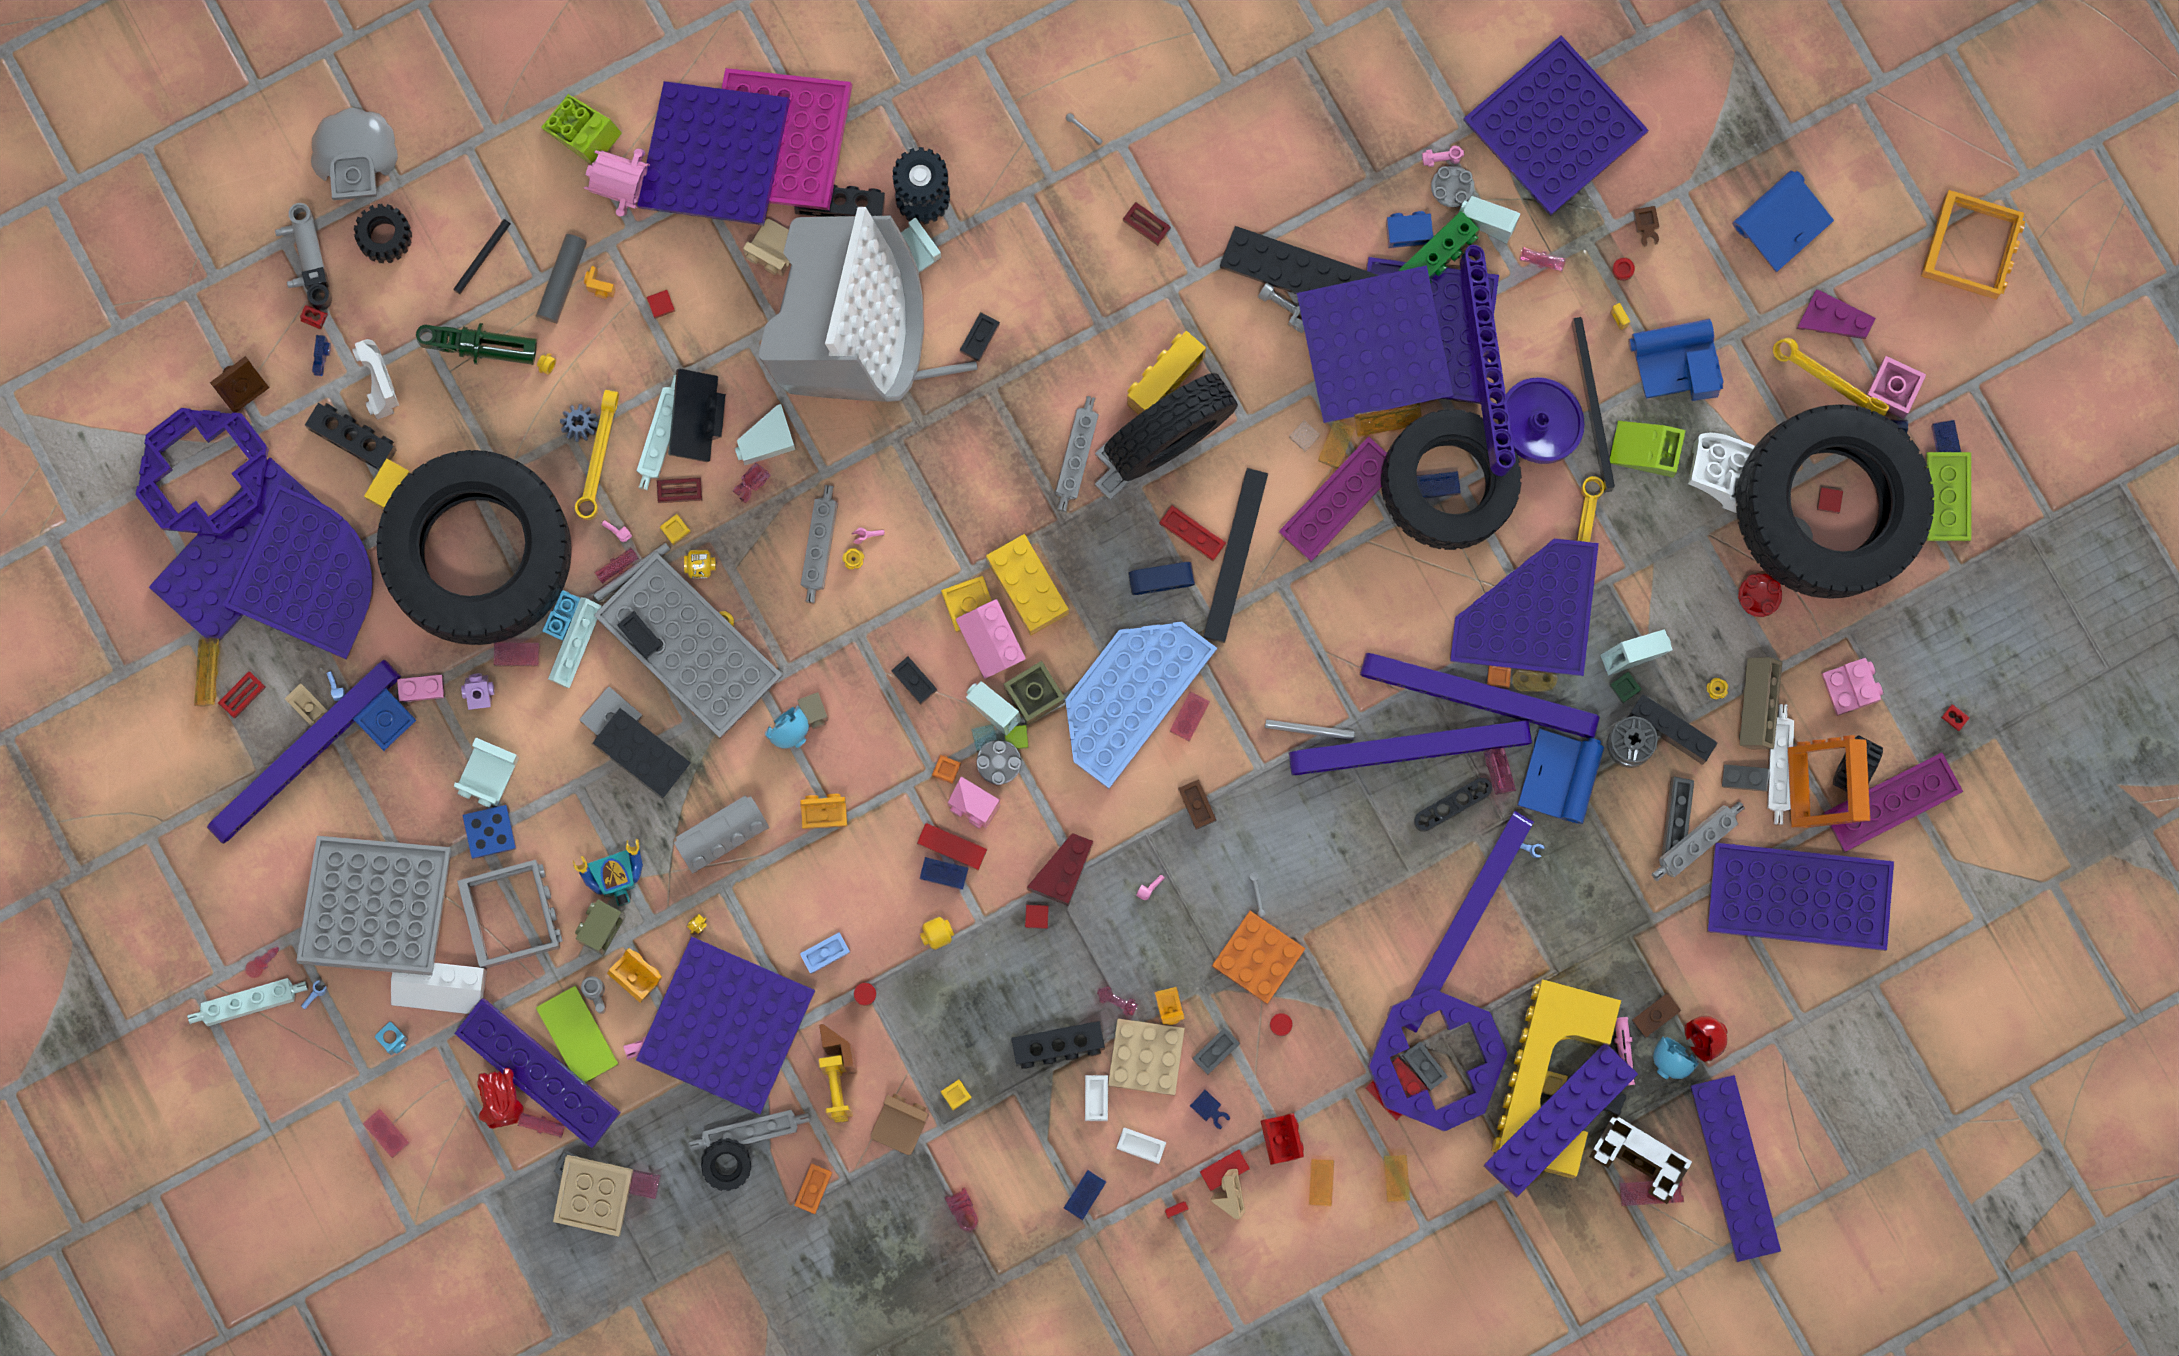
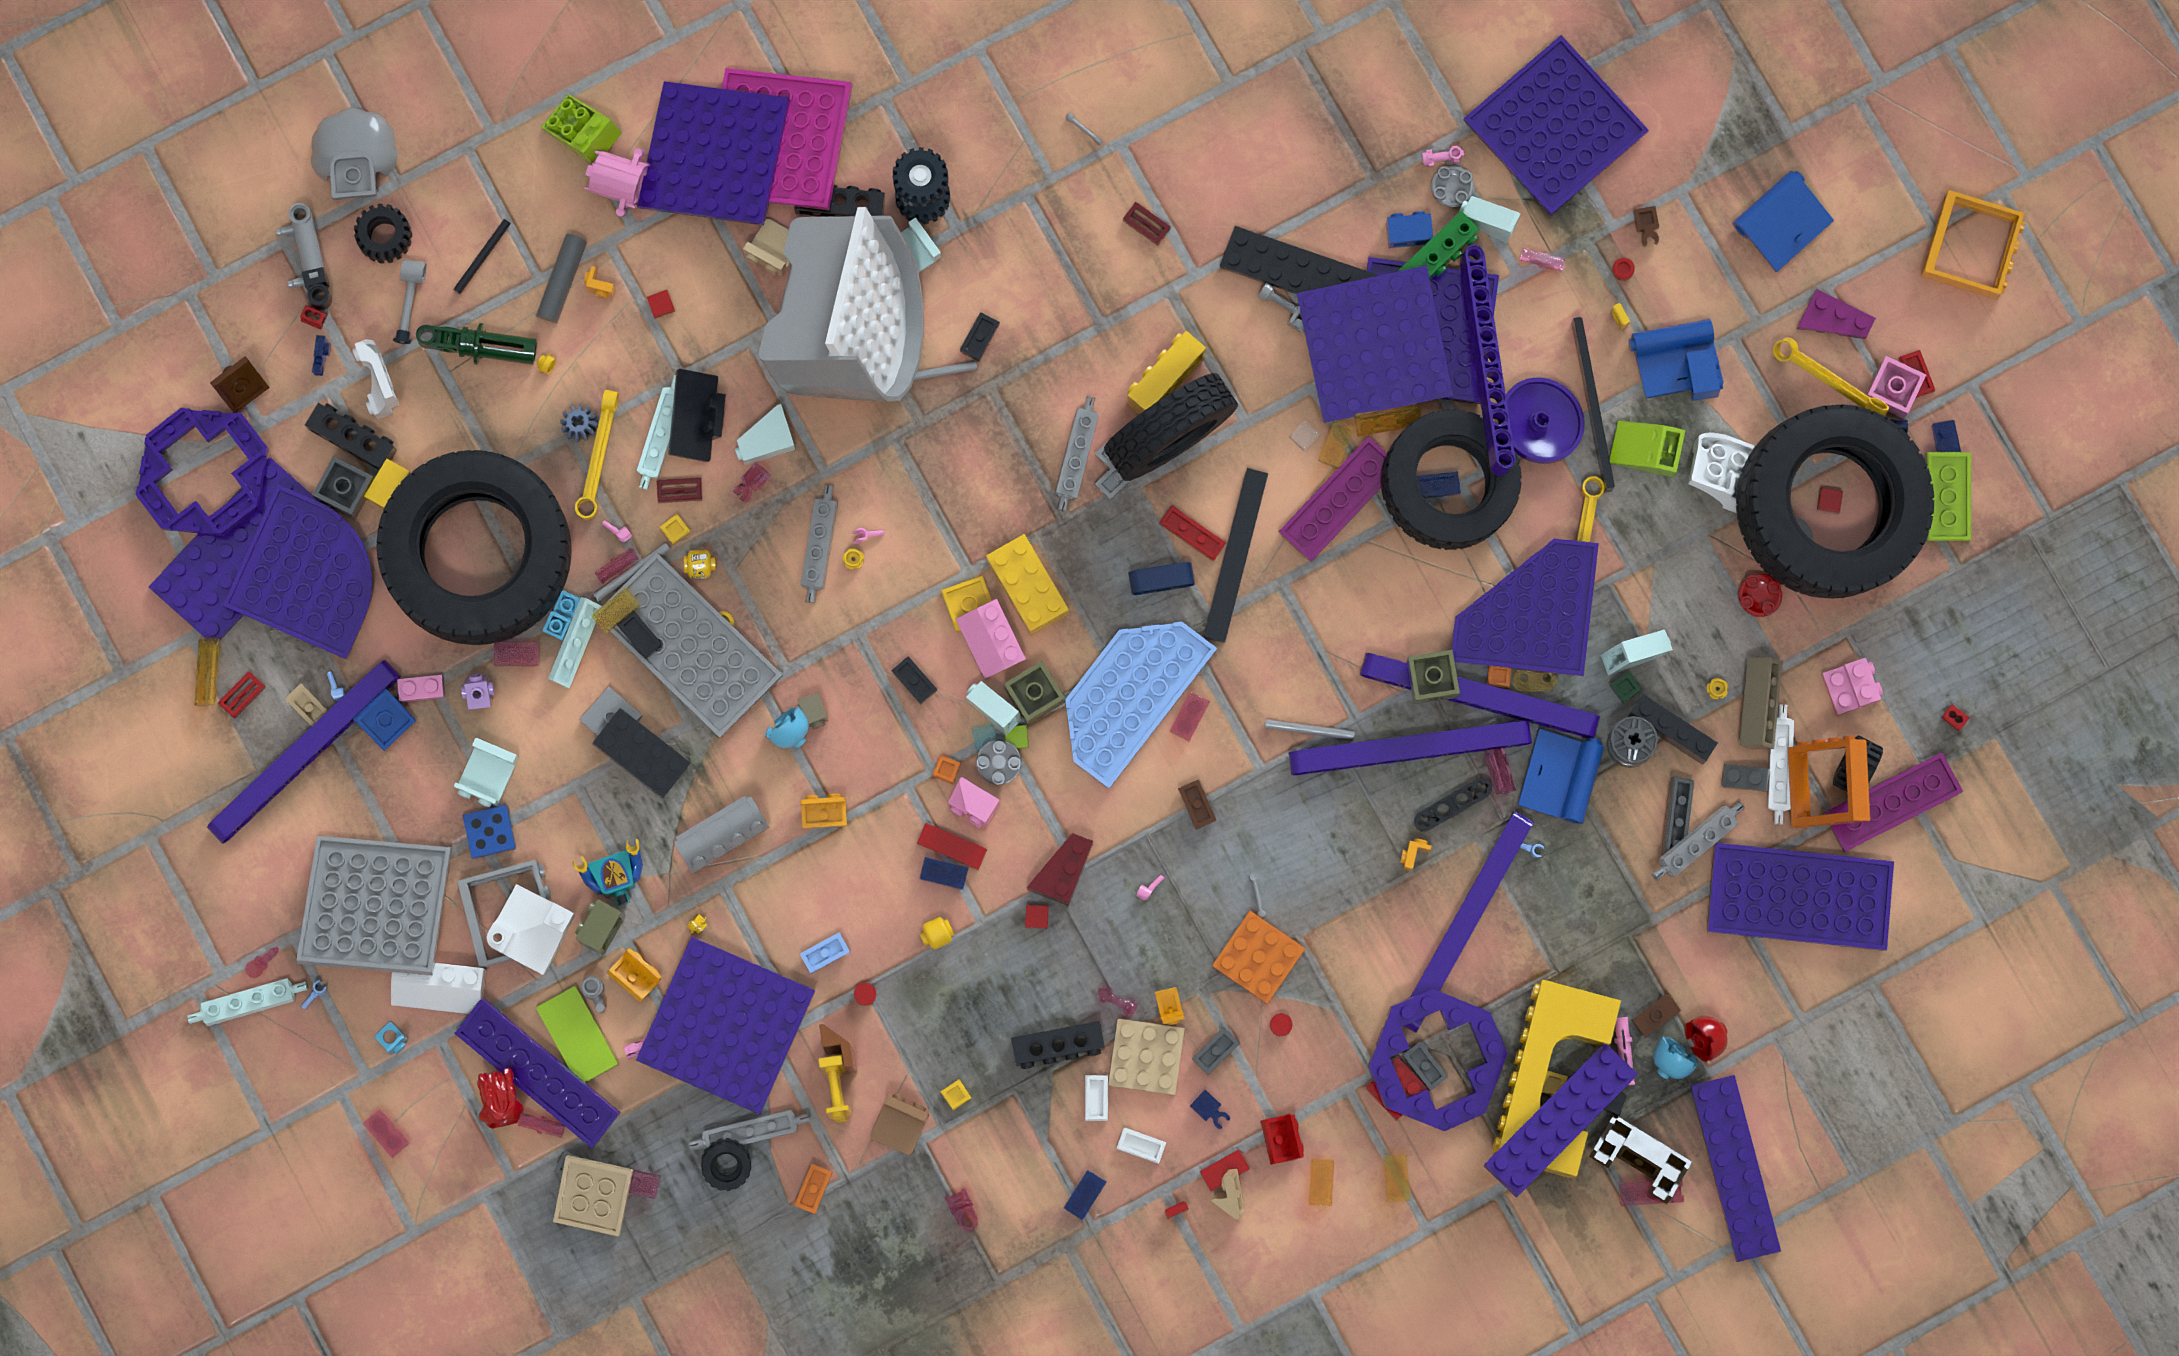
(343, 487): none -> dark grey brick
(413, 273): none -> light grey piece
(530, 929): none -> white slope
(615, 610): none -> clear yellow plate
(1408, 856): none -> light orange bracket
(1433, 677): none -> olive brick
(1916, 361): none -> red tile

